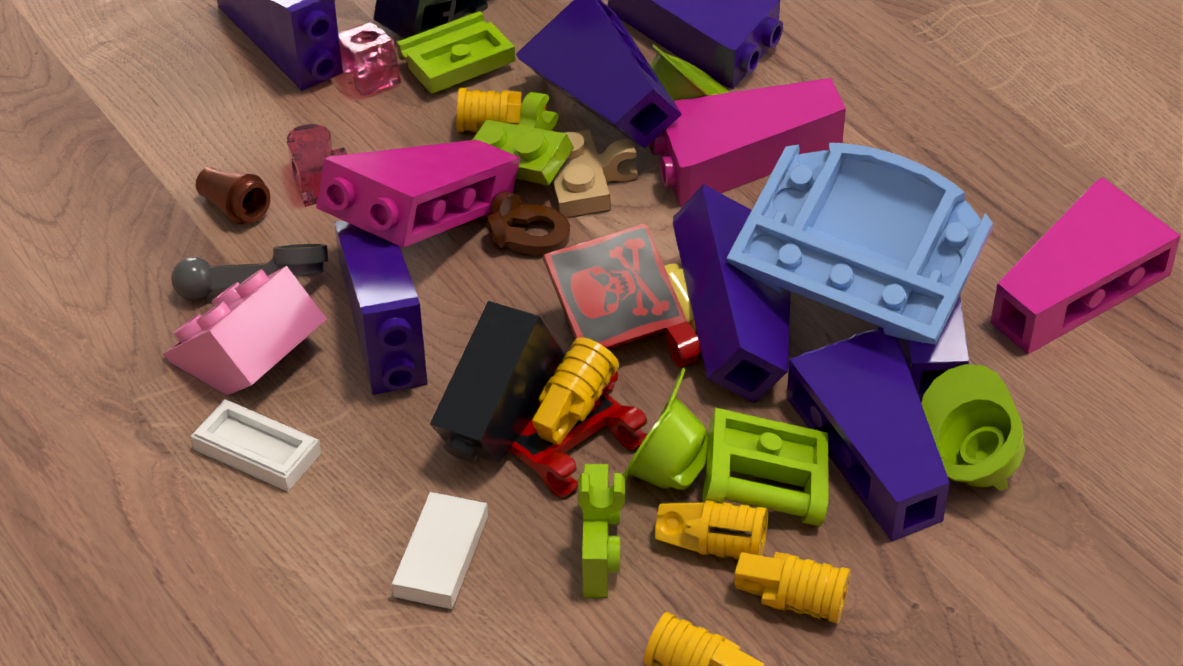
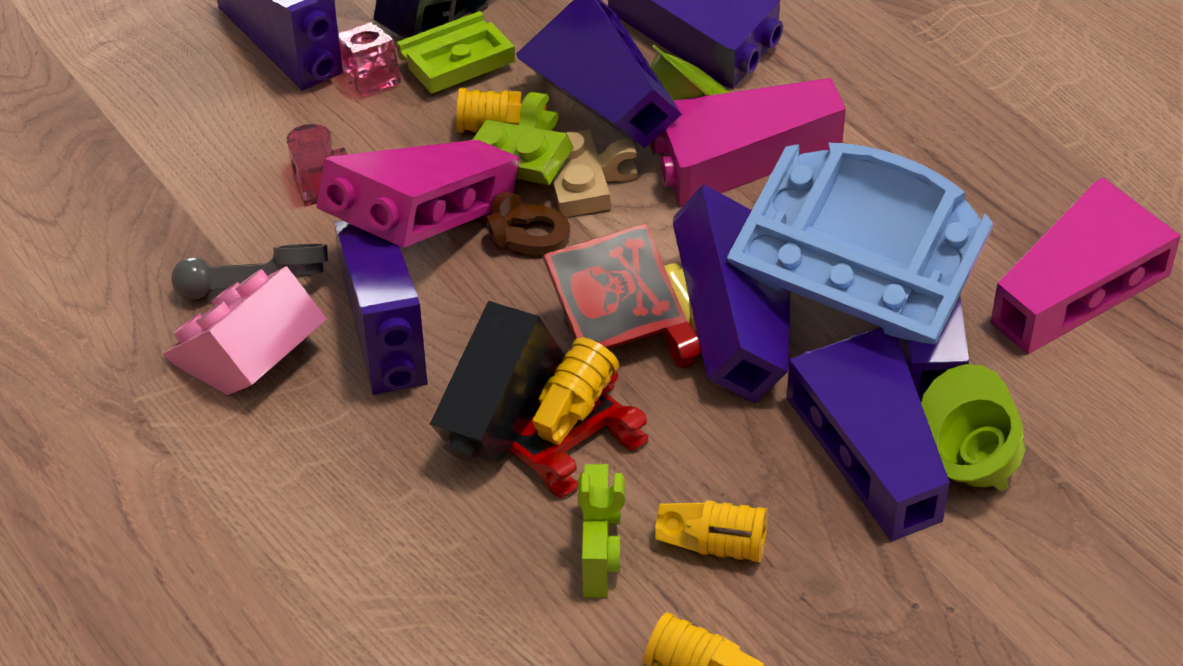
(236, 194): copper cone -> none
(256, 445): white tile -> none
(440, 550): white tile -> none
(673, 448): lime piece -> none
(769, 452): lime plate -> none
(794, 584): yellow hinge -> none

